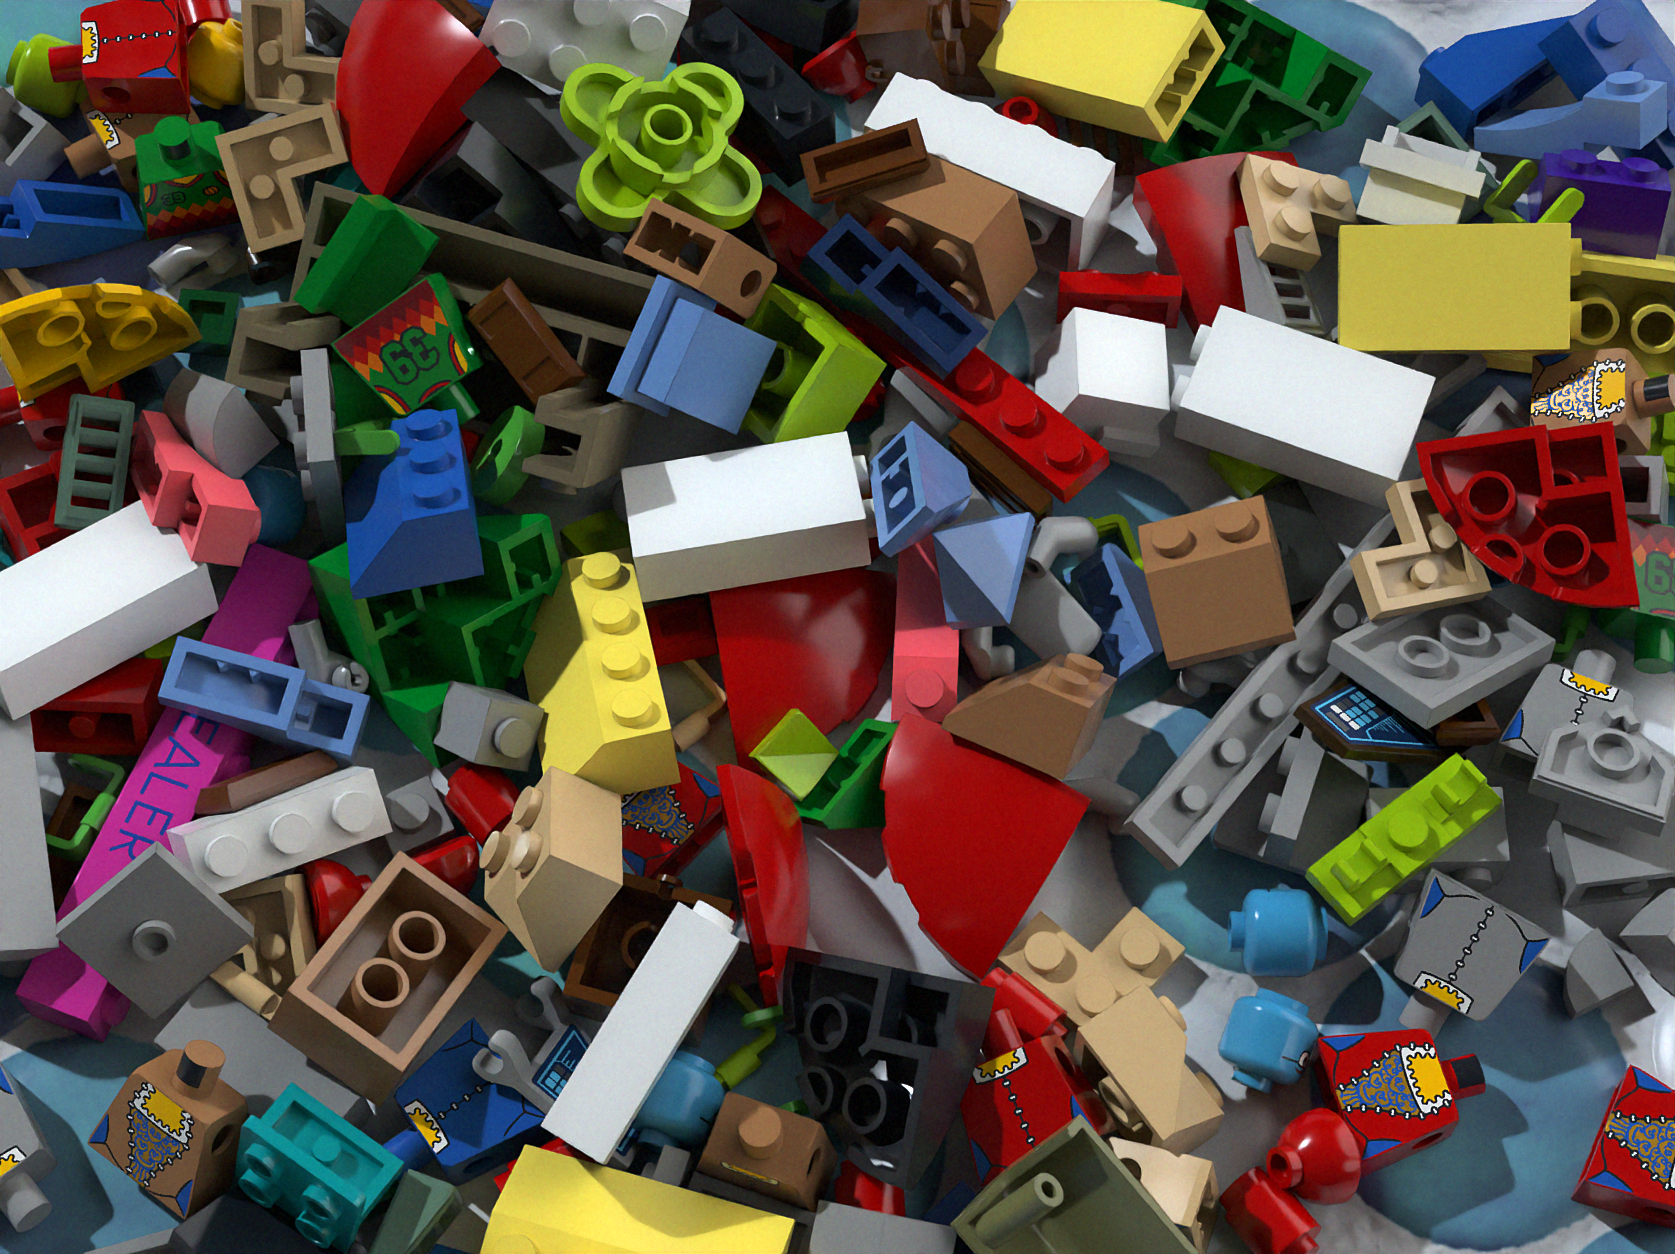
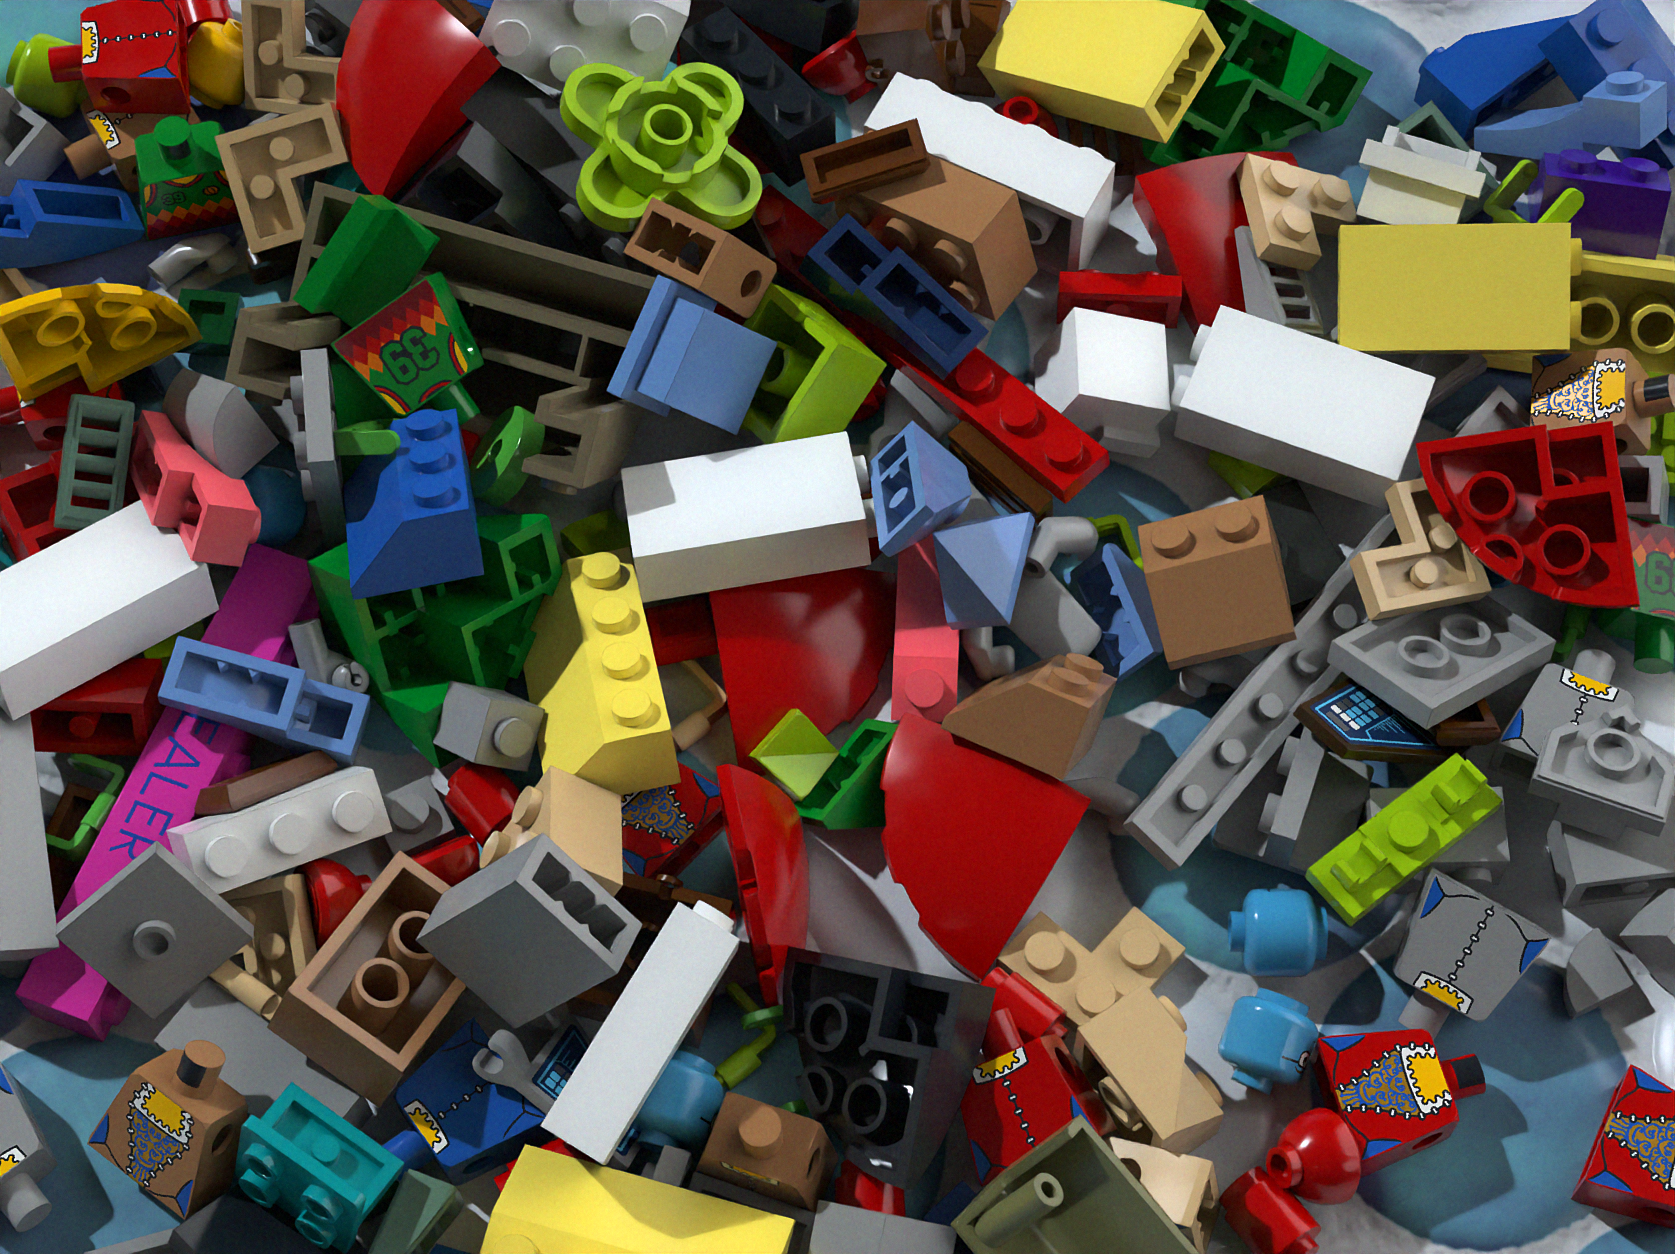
(523, 343): reddish brown tile -> none
(529, 931): none -> light grey brick

